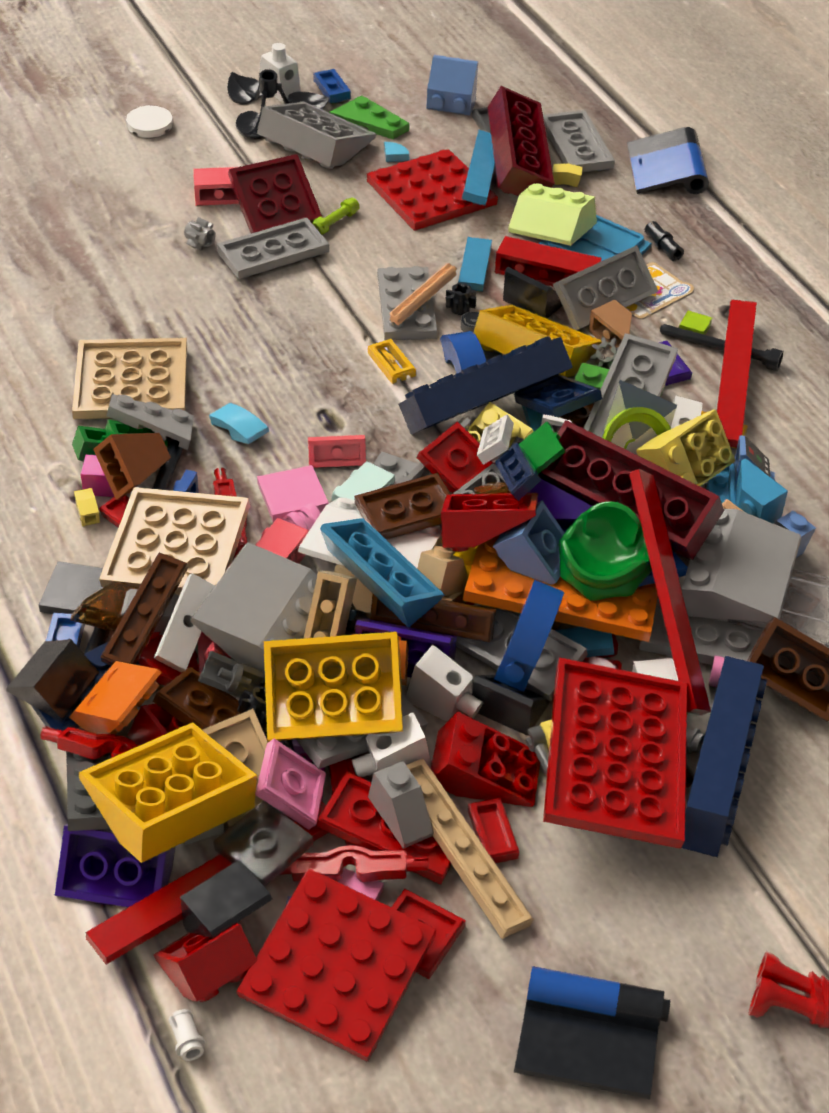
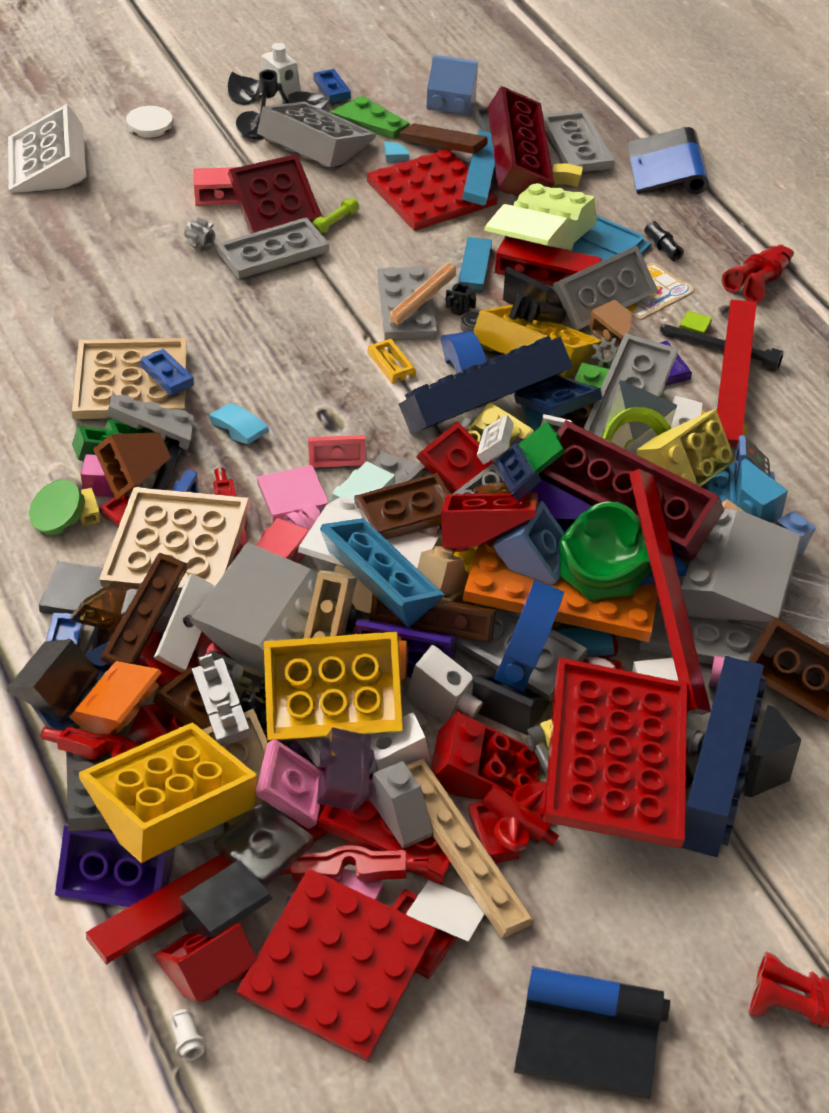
(47, 153): none -> white slope
(56, 507): none -> bright green tile
(167, 372): none -> blue plate
(221, 700): none -> plate
(347, 767): none -> brick
(444, 138): none -> reddish brown tile
(447, 910): none -> white sticker
(520, 815): none -> red plant
(530, 310): none -> black piece
(534, 225): none -> yellowish green slope
(756, 271): none -> red piece
(773, 755): none -> black slope

